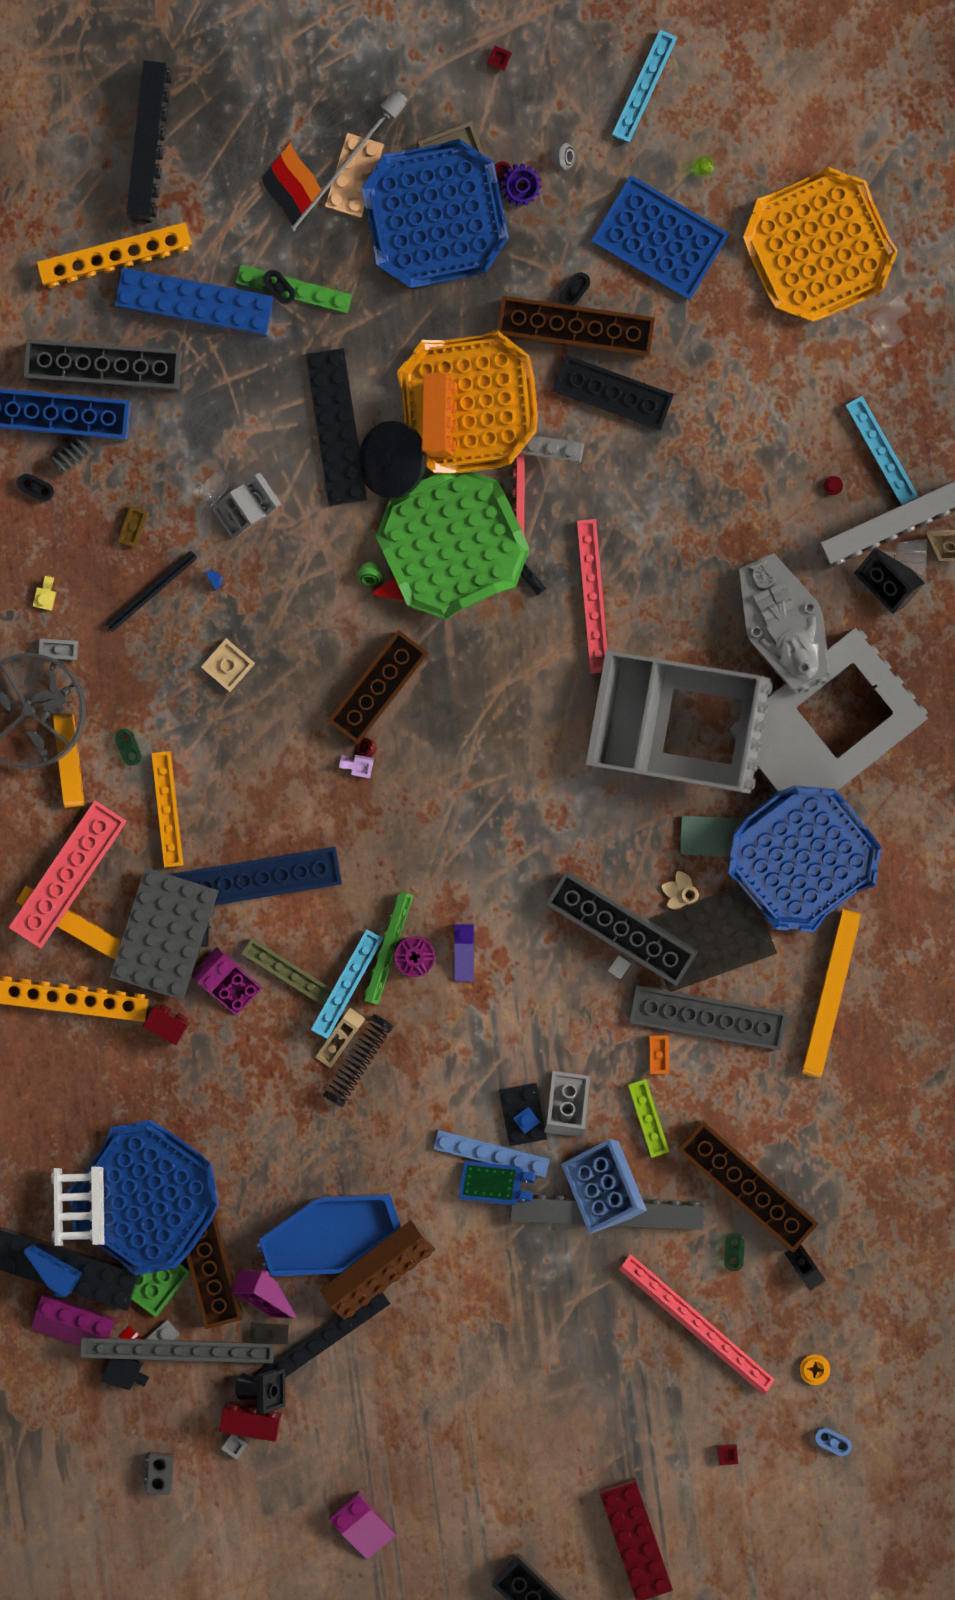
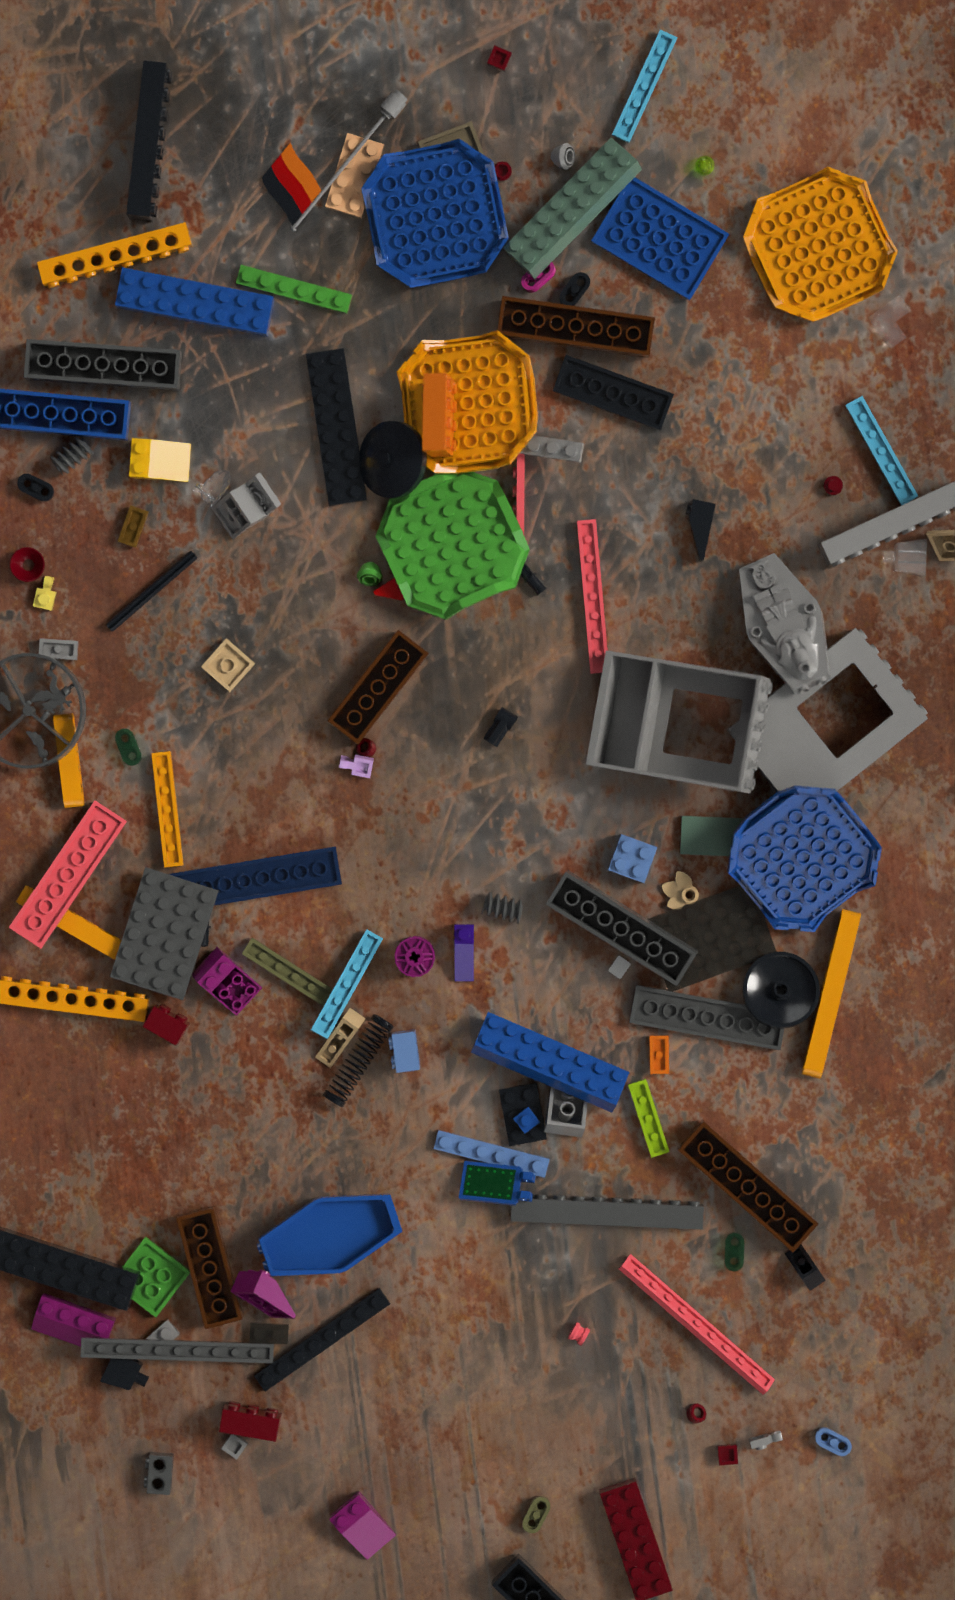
(18, 559): none -> dark red piece
(54, 1272): blue slope -> none
(95, 1215): white fence -> none
(130, 1333): red sticker -> none
(155, 1197): blue plate -> none
(159, 460): none -> yellow slope
(215, 578): blue plate -> none
(265, 1388): black plant -> none
(279, 287): black plate -> none
(377, 1270): reddish brown brick -> none
(387, 952): bright green plate -> none
(405, 1051): none -> medium blue brick
(502, 723): none -> black piece
(503, 907): none -> dark grey piece
(510, 182): dark purple gear -> none
(536, 1514): none -> olive plate
(542, 279): none -> dark pink plate
(550, 1062): none -> blue brick
(573, 208): none -> sand green brick
(578, 1333): none -> coral wheel
(603, 1186): medium blue slope -> none
(632, 858): none -> medium blue brick
(691, 1416): none -> dark red piece
(700, 522): none -> black slope
(760, 1442): none -> light grey plate
(781, 990): none -> black dish
(820, 1376): light orange gear -> none
(889, 580): black slope -> none

